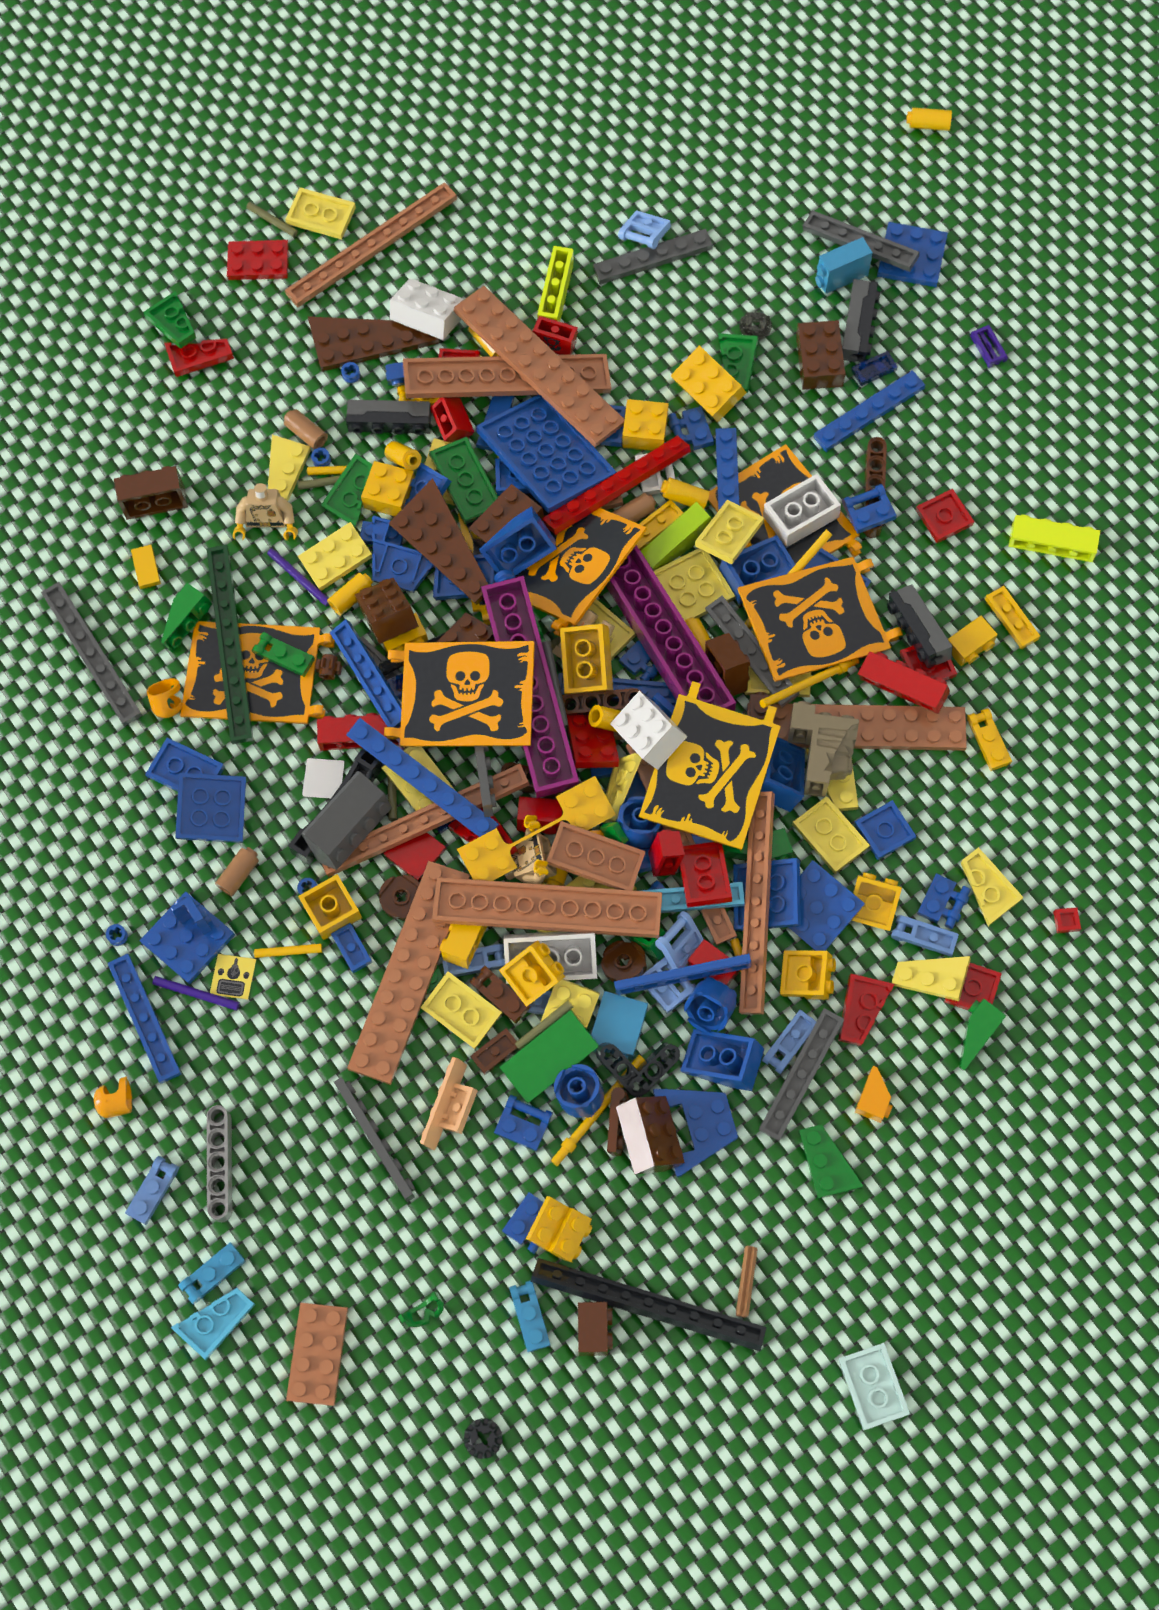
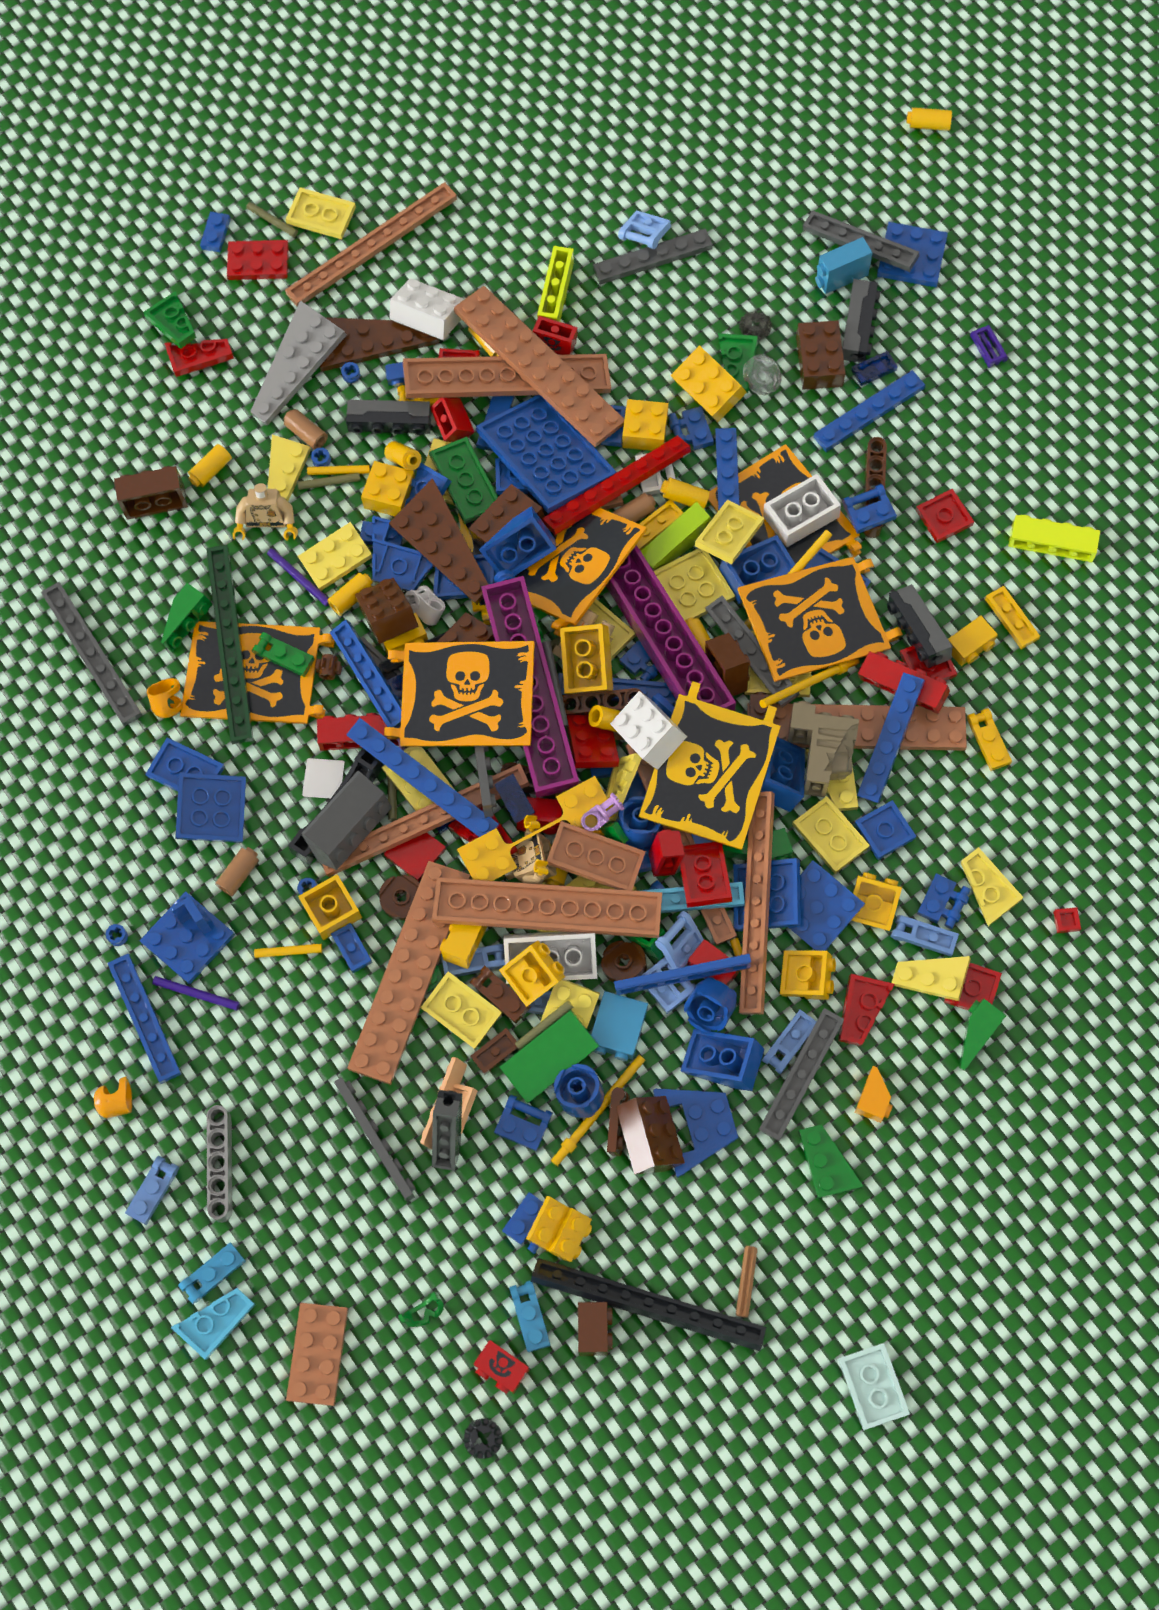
(145, 566): yellow tile -> none
(209, 466): none -> yellow brick
(215, 232): none -> blue plate
(233, 976): sticker -> none
(301, 352): none -> light grey wing
(345, 496): green wing -> none
(426, 604): none -> white piece
(446, 1130): none -> dark grey piece
(501, 1367): none -> red brick
(514, 798): none -> clear blue plate
(600, 812): none -> lavender connector
(632, 1073): black beam -> none
(762, 374): none -> clear tile
(891, 738): none -> blue plate

